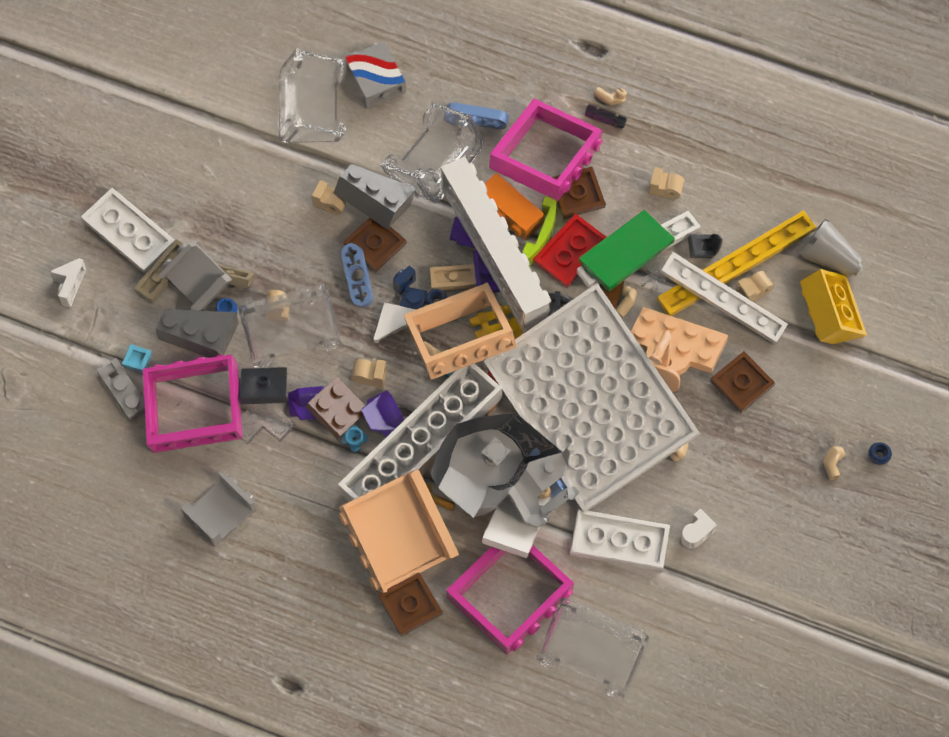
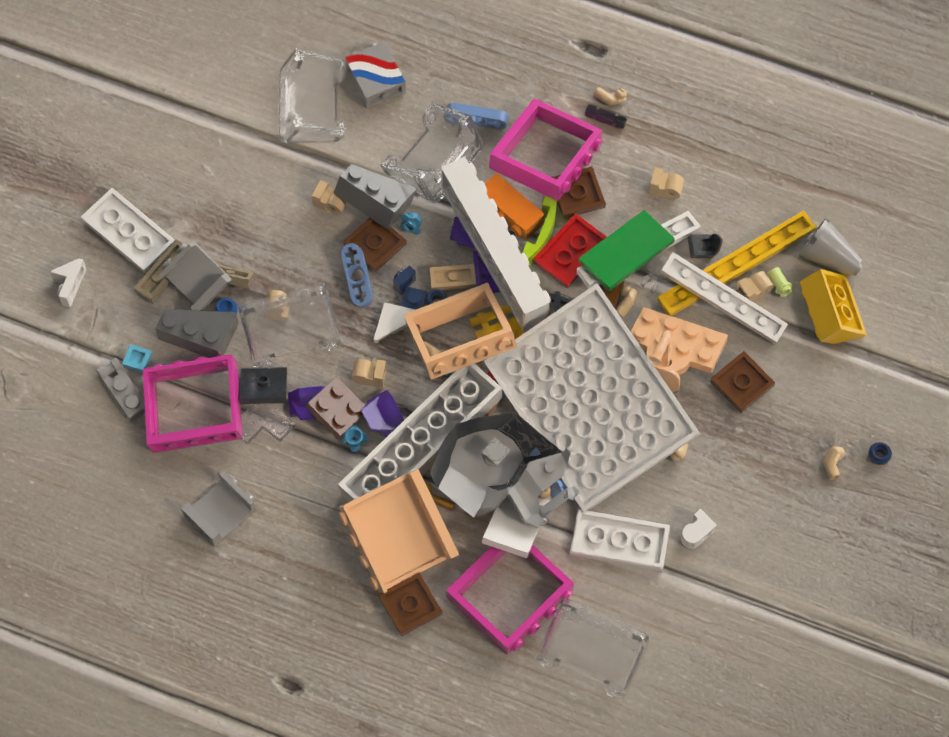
(411, 222): none -> dark azure plate
(782, 286): none -> yellowish green pin

